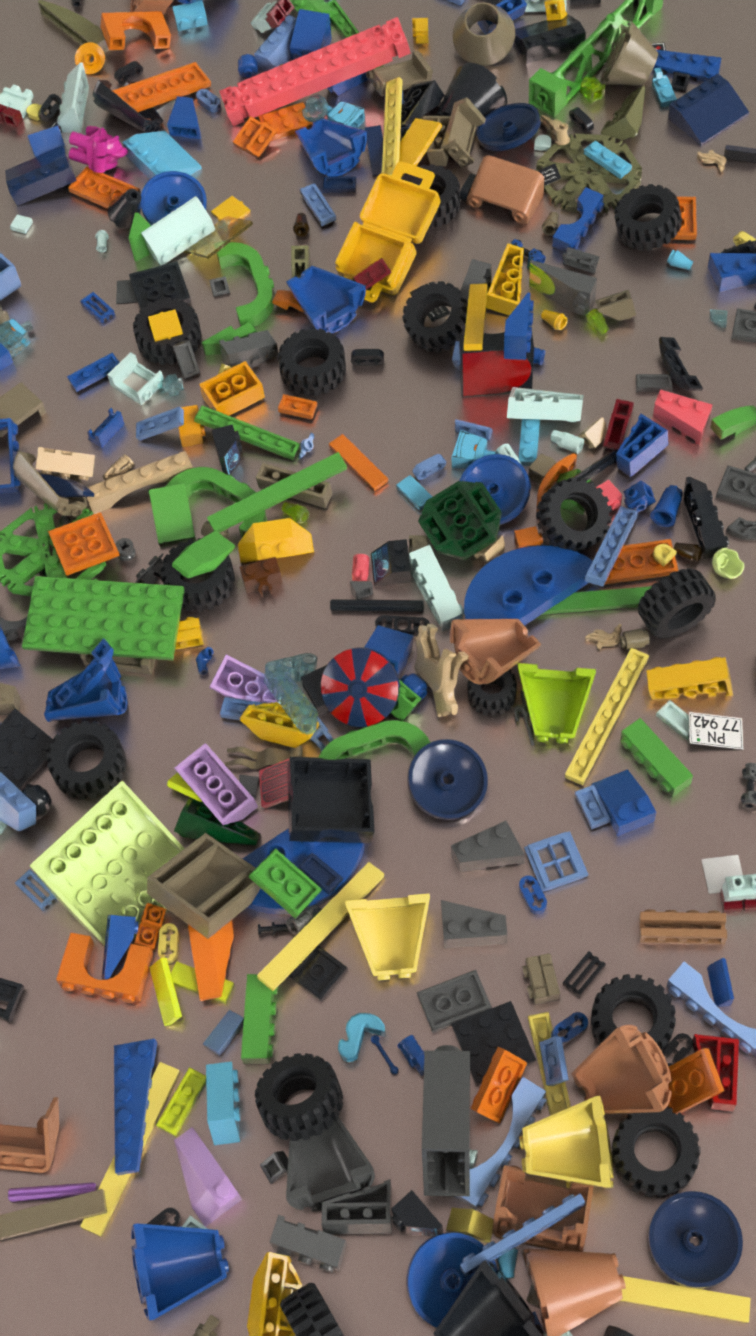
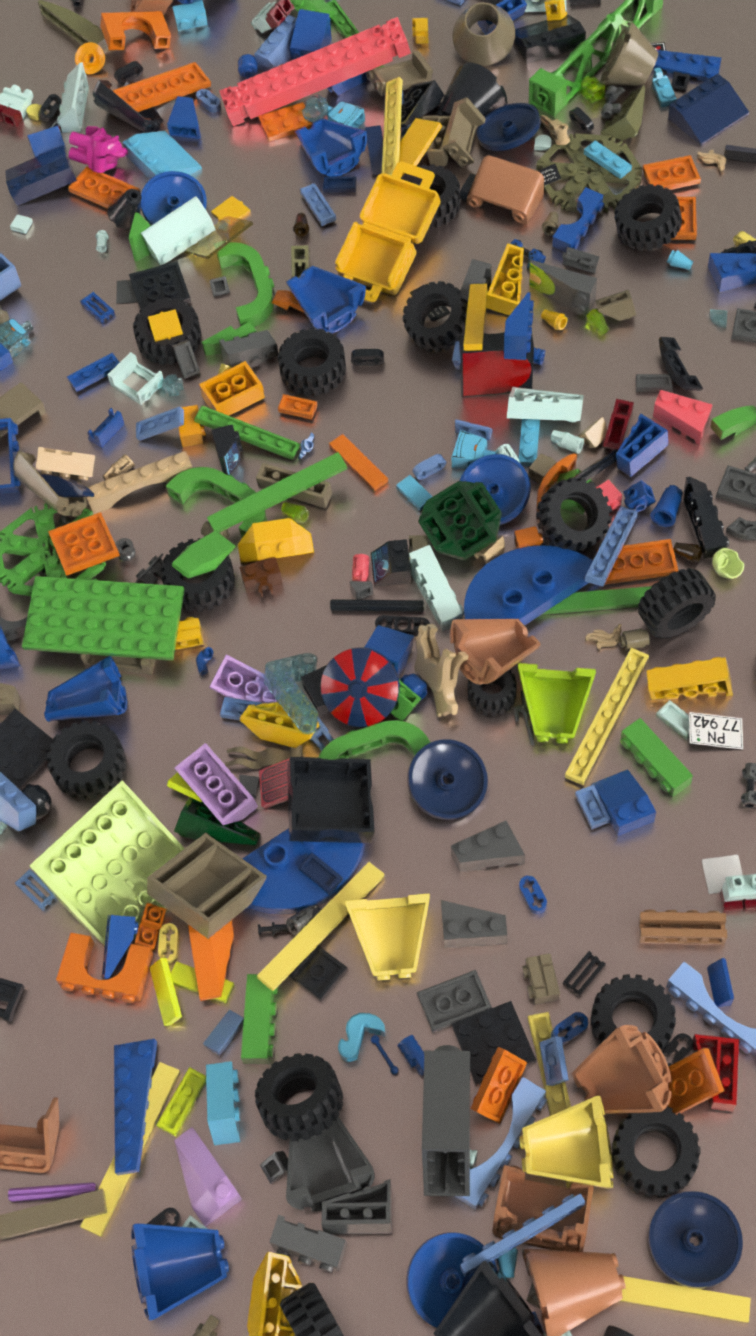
(89, 678): blue slope -> none
(171, 513): bright green tile -> none
(254, 137): orange slope -> none
(285, 883): bright green tile -> none
(372, 273): dark red hinge -> none
(414, 1217): black slope -> none
(470, 1223): light yellow slope -> none
(556, 861): medium blue piece -> none
(611, 95): none -> dark grey piece
(663, 554): light yellow tile -> none
(672, 173): none -> orange plate

